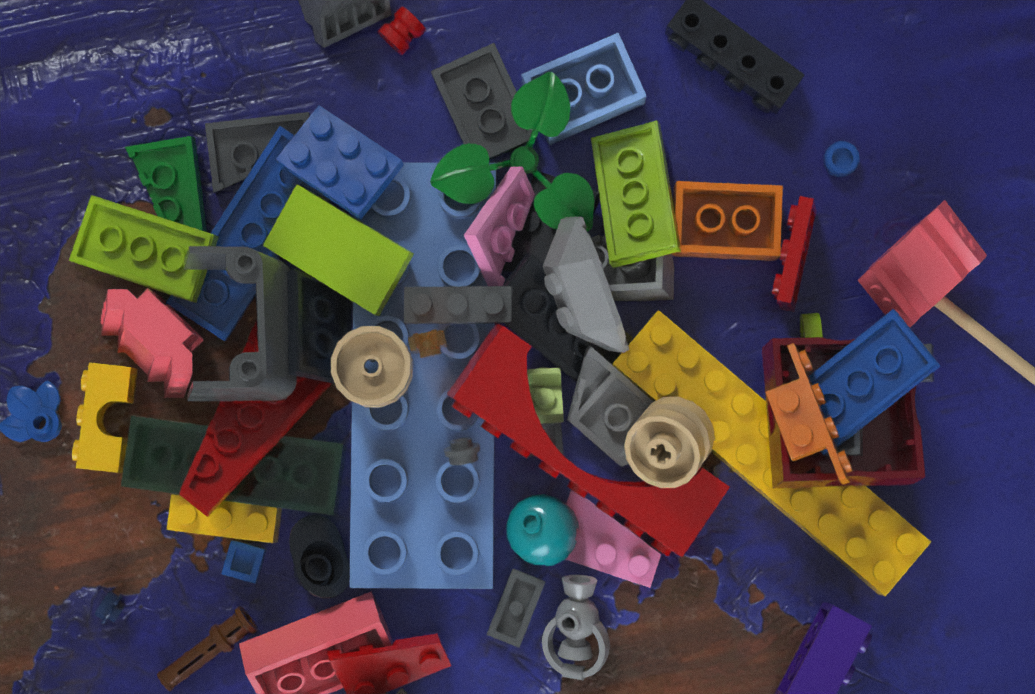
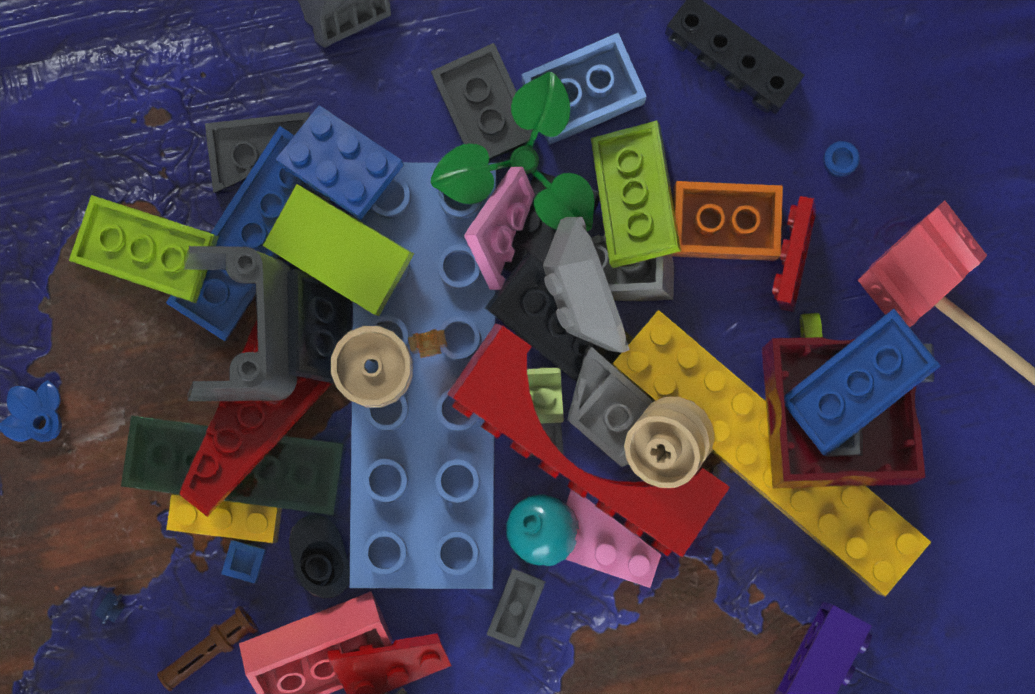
(103, 388): yellow arch -> none
(152, 337): coral slope -> none
(172, 179): green wing -> none
(402, 30): red wheel -> none
(458, 305): dark grey plate -> none
(462, 451): dark grey plate -> none
(576, 619): light grey piece -> none
(802, 419): orange bracket -> none

